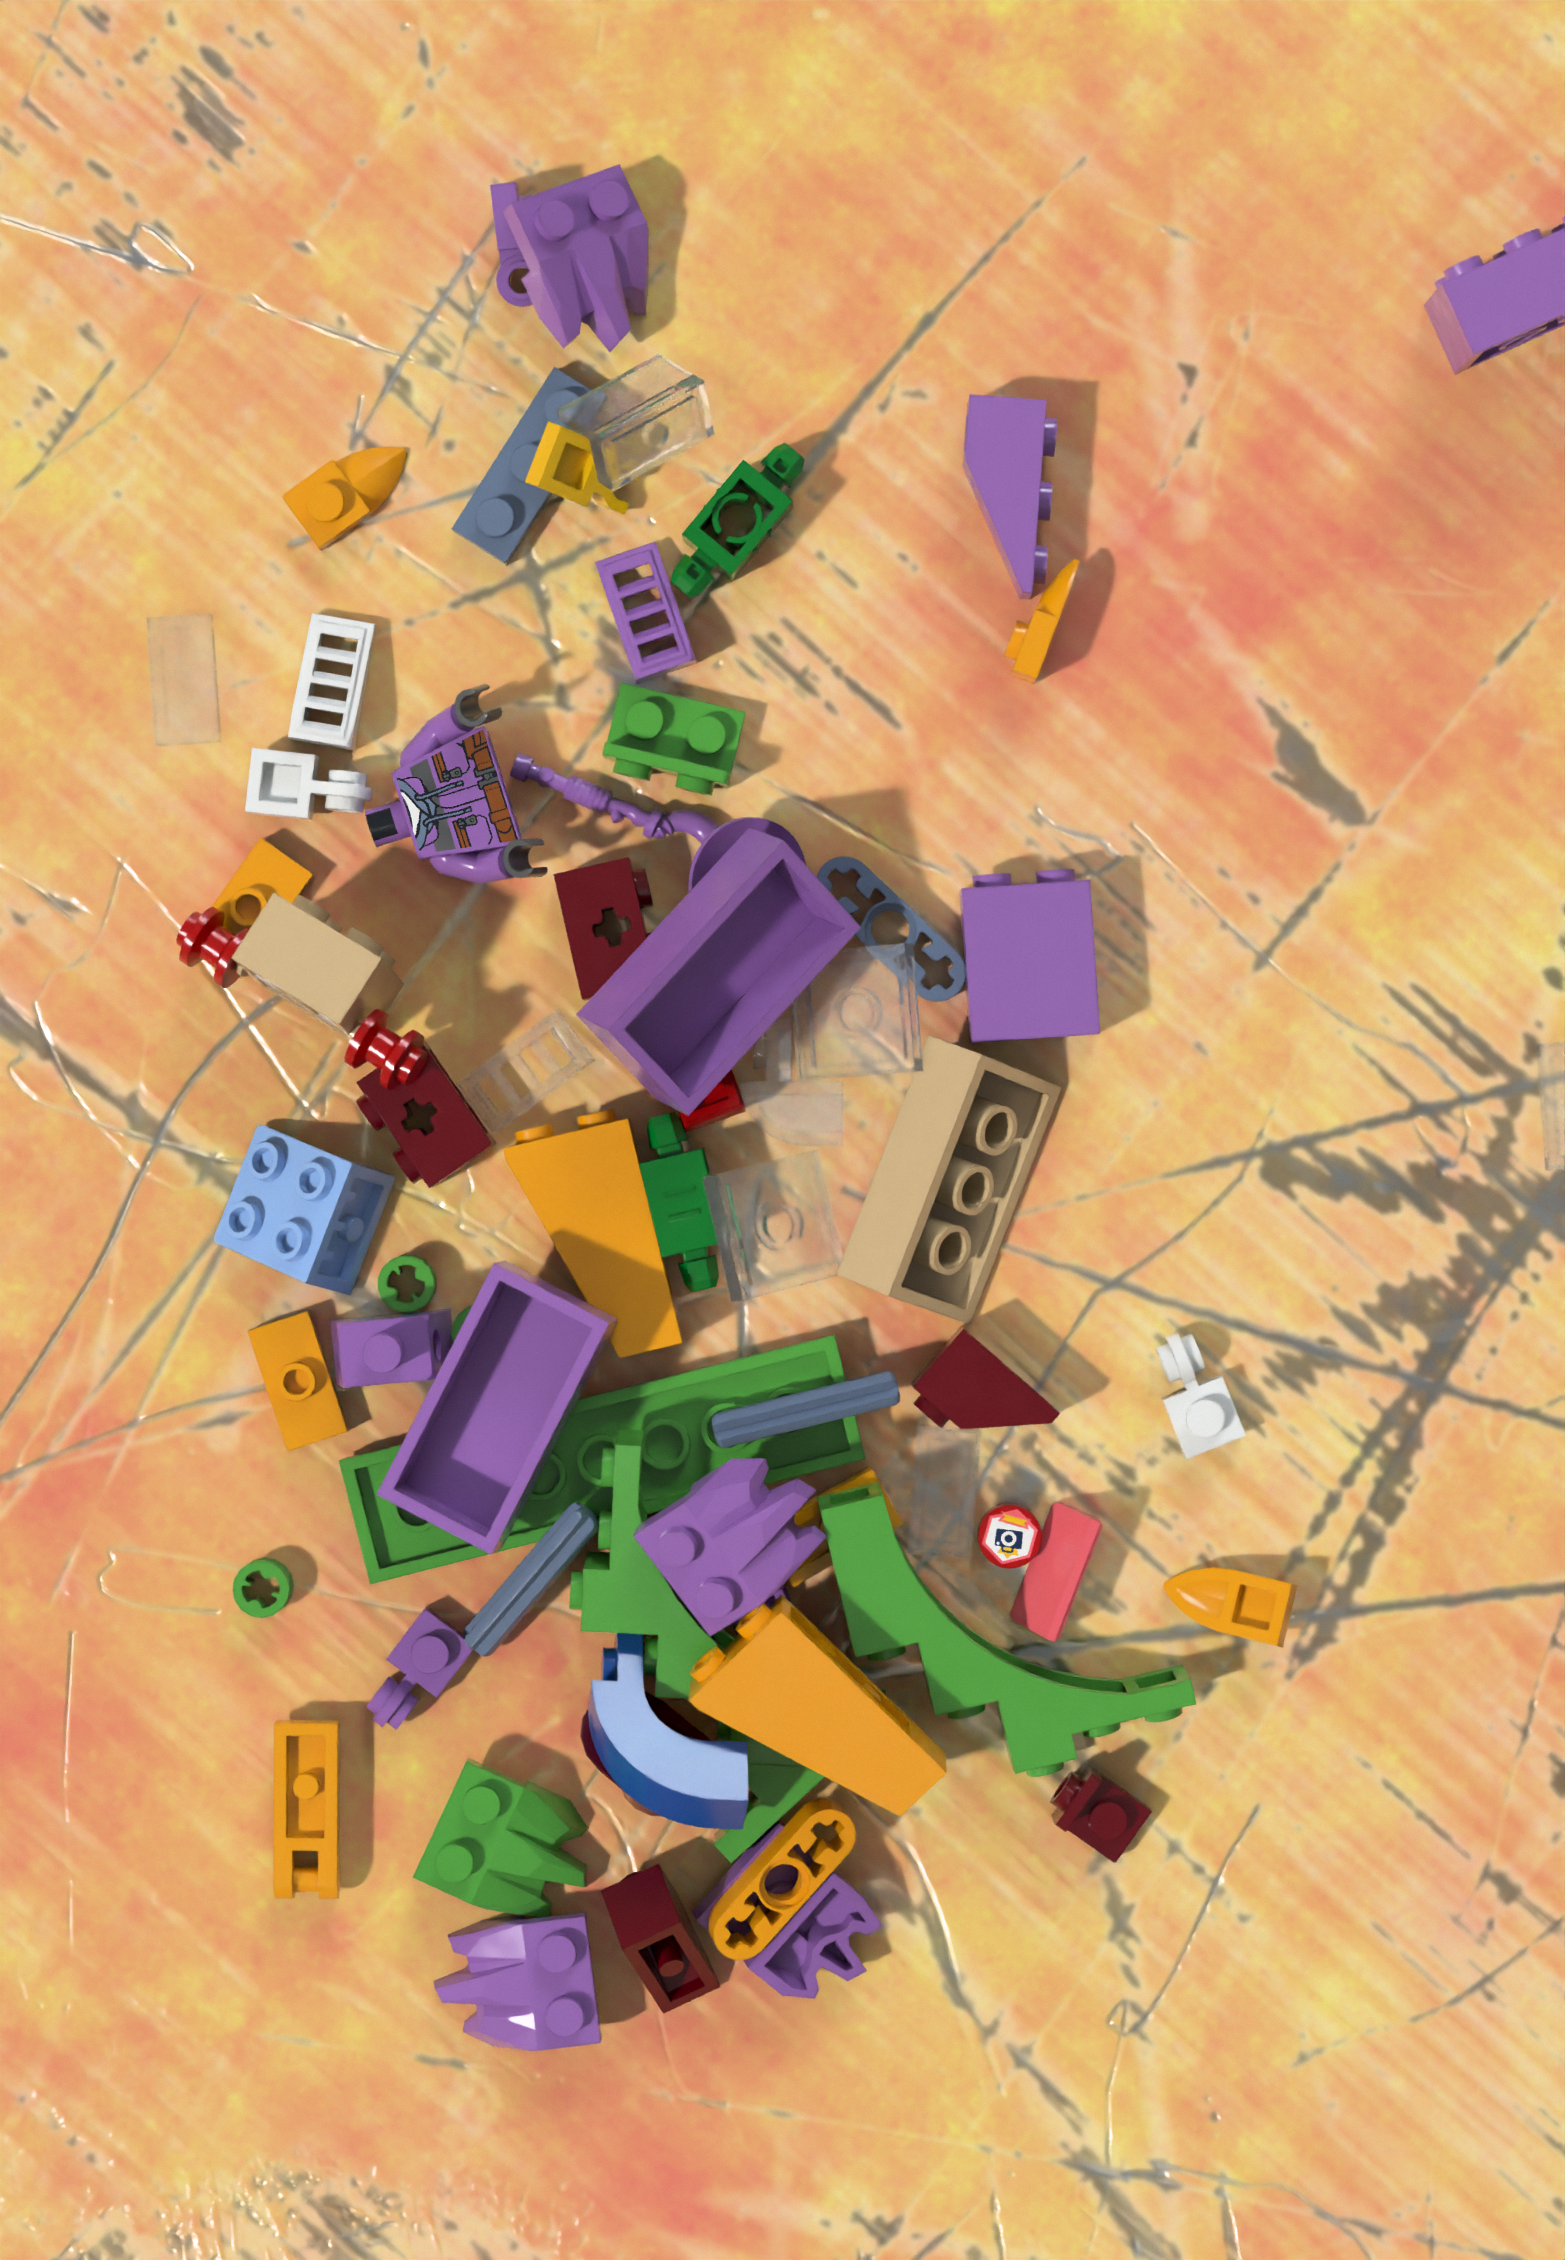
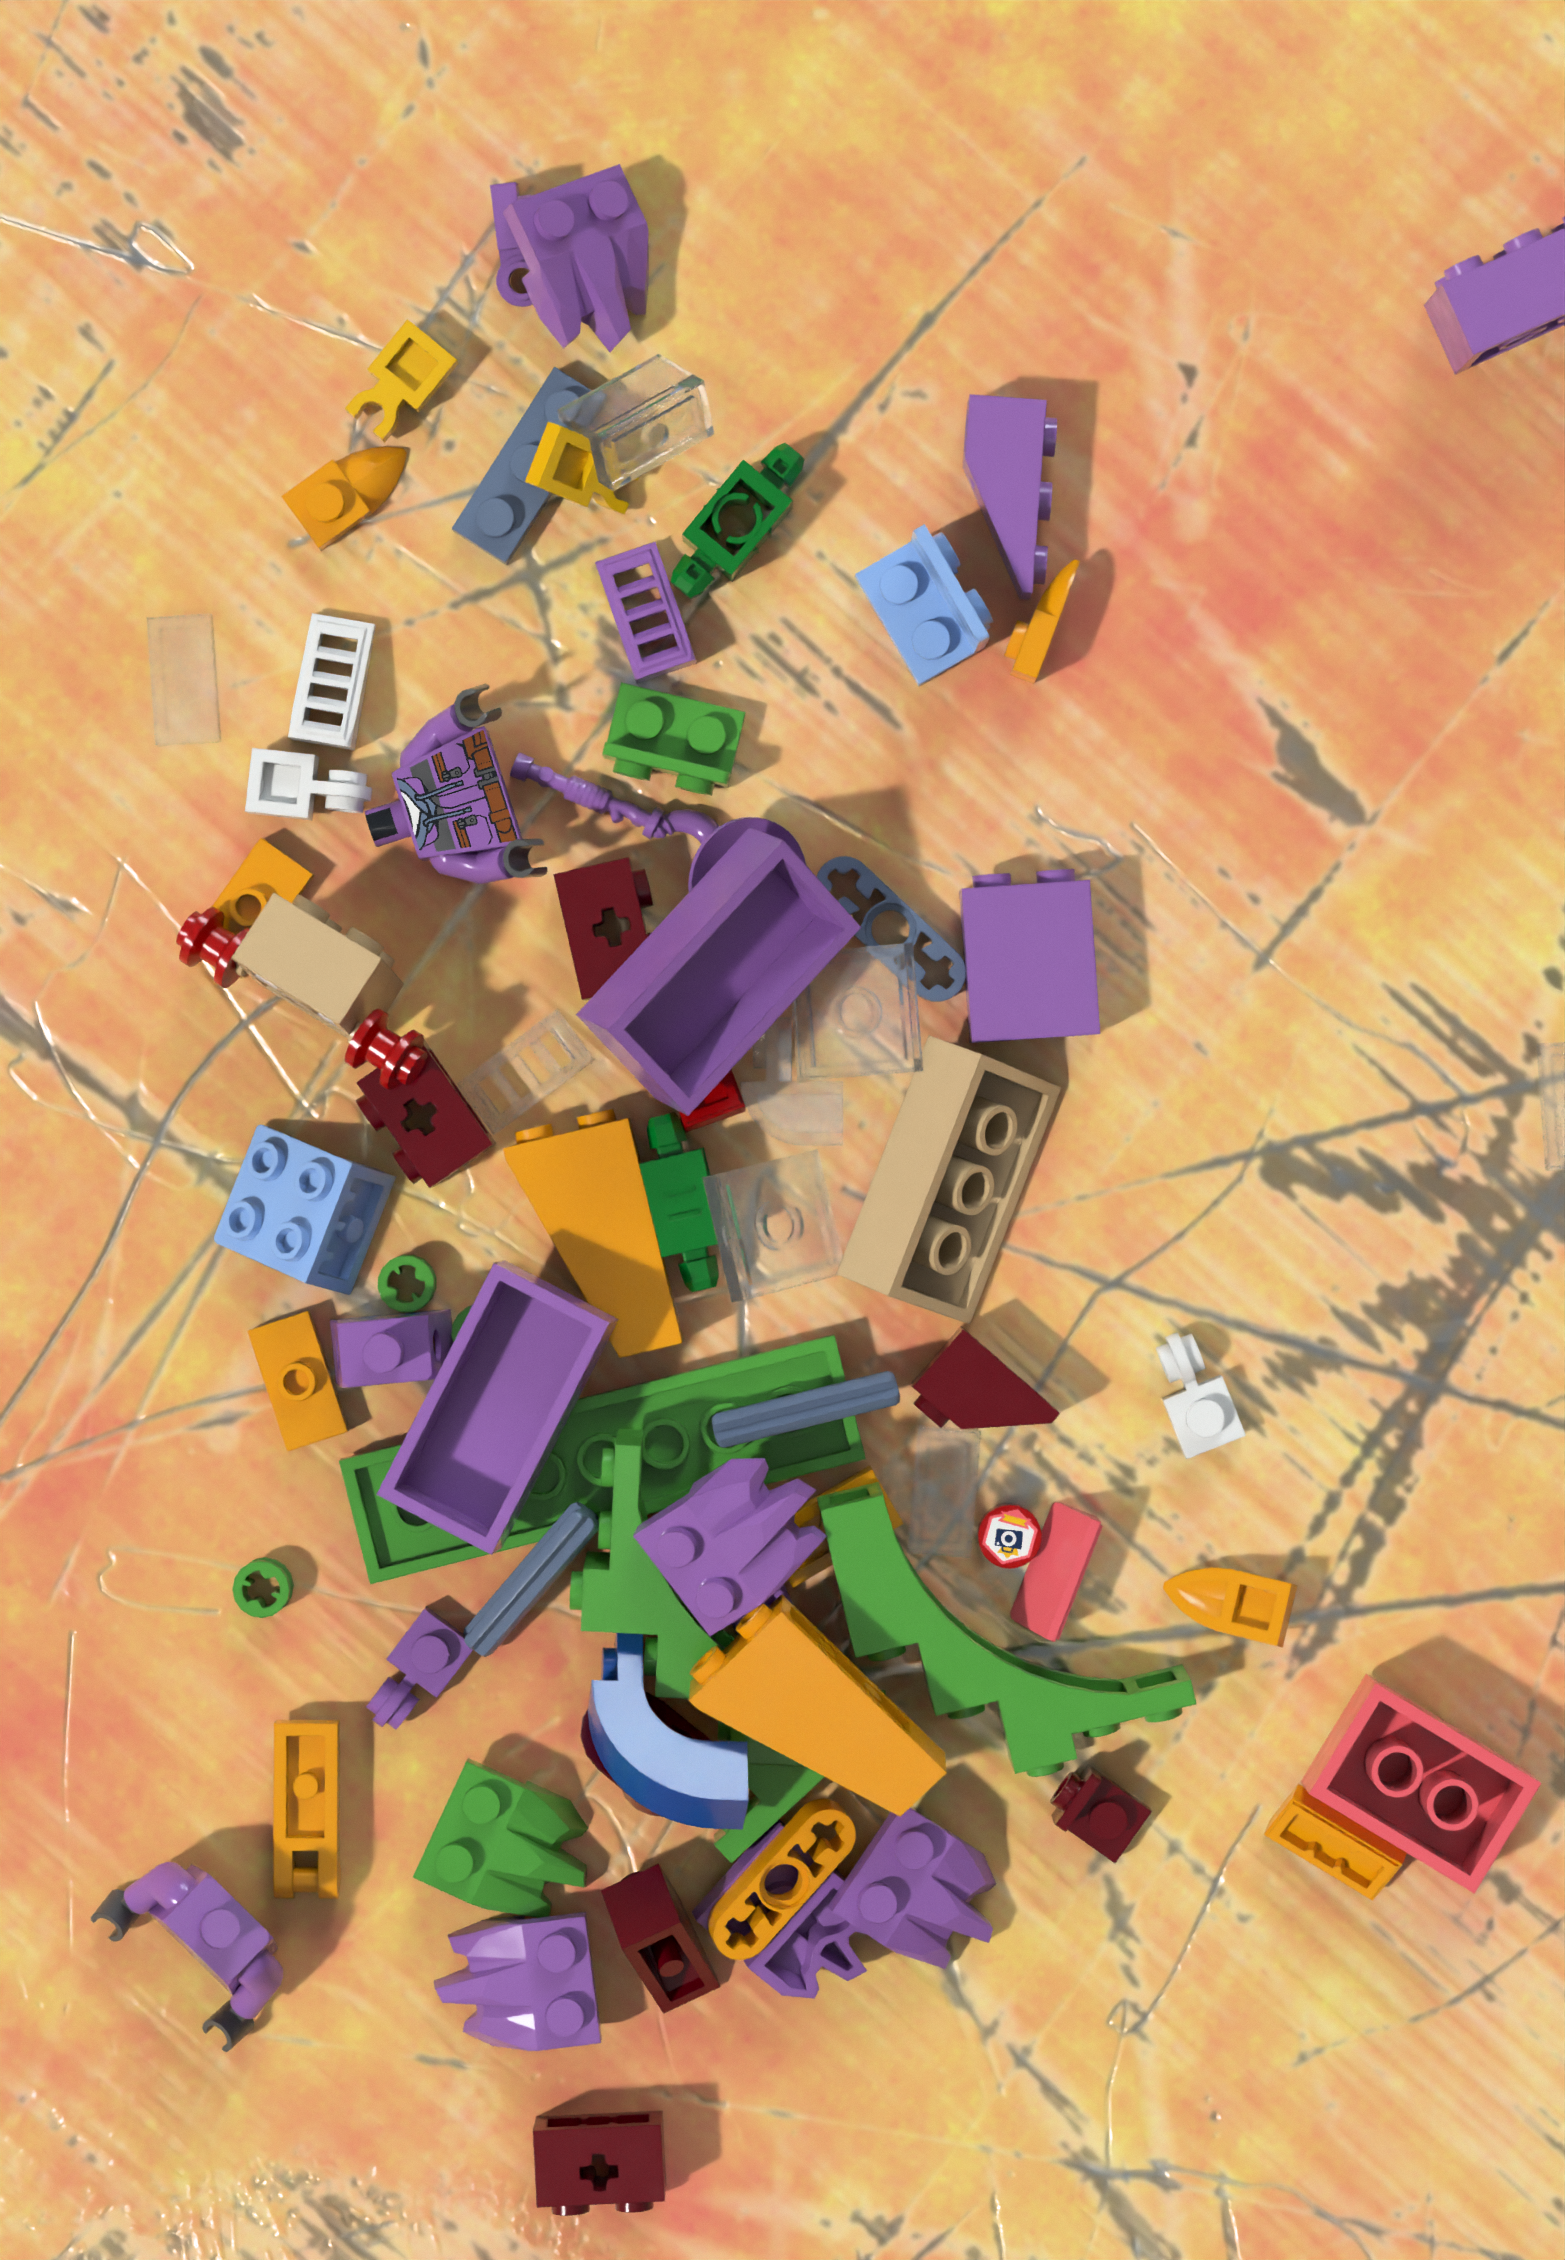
(212, 1931): none -> medium lavender torso
(407, 372): none -> yellow plate
(631, 2147): none -> dark red brick
(916, 1889): none -> medium lavender plate
(925, 605): none -> light blue bracket
(1334, 1843): none -> light orange plate
(1420, 1783): none -> coral brick

